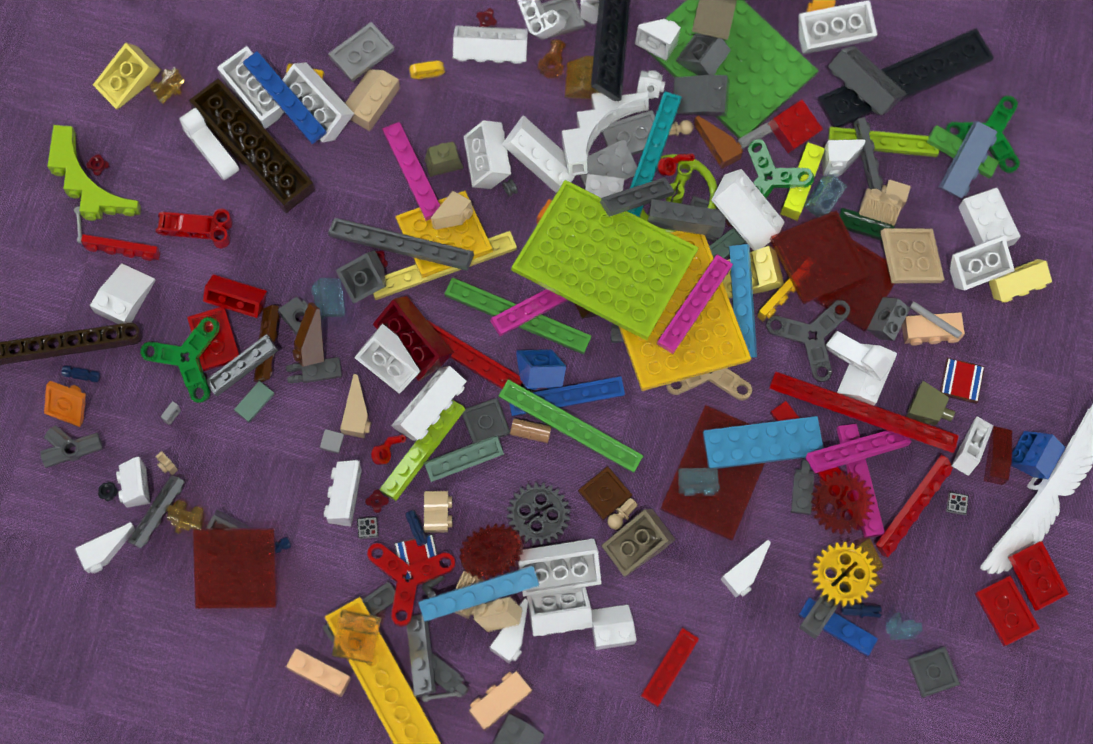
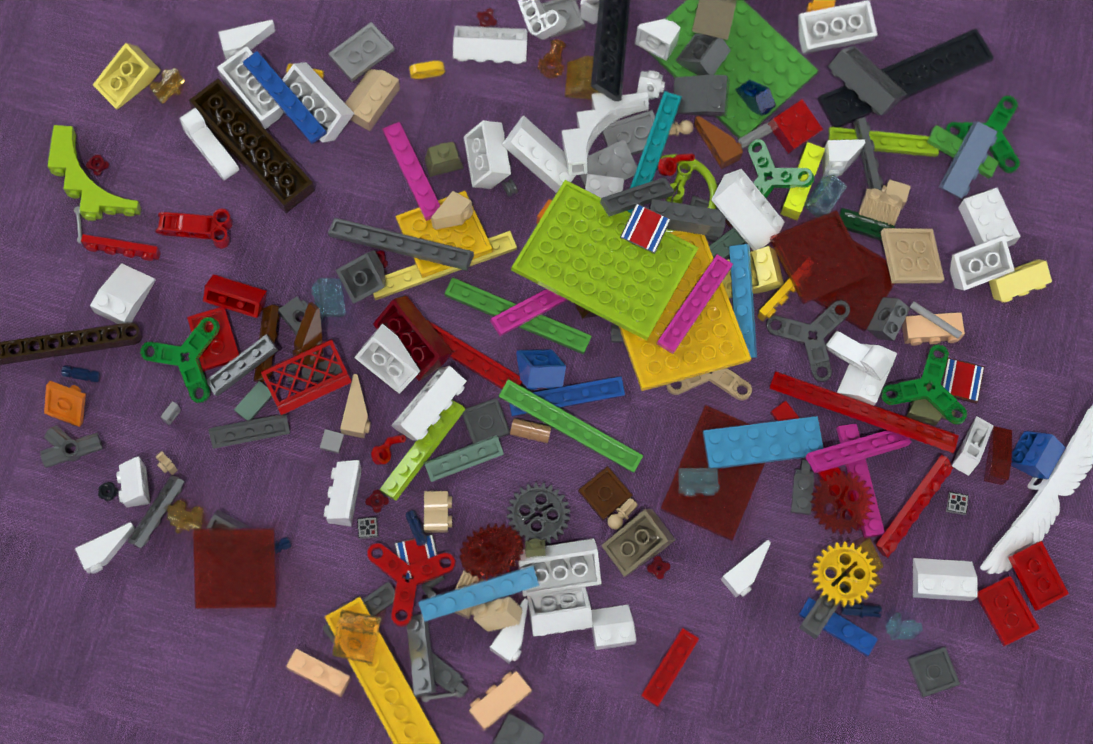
(240, 37): none -> white slope
(249, 431): none -> dark grey plate
(309, 393): none -> red fence
(535, 548): none -> olive plate
(645, 228): none -> tile
(653, 567): none -> dark red plate
(756, 97): none -> slope
(938, 396): none -> green piece
(944, 579): none -> white slope

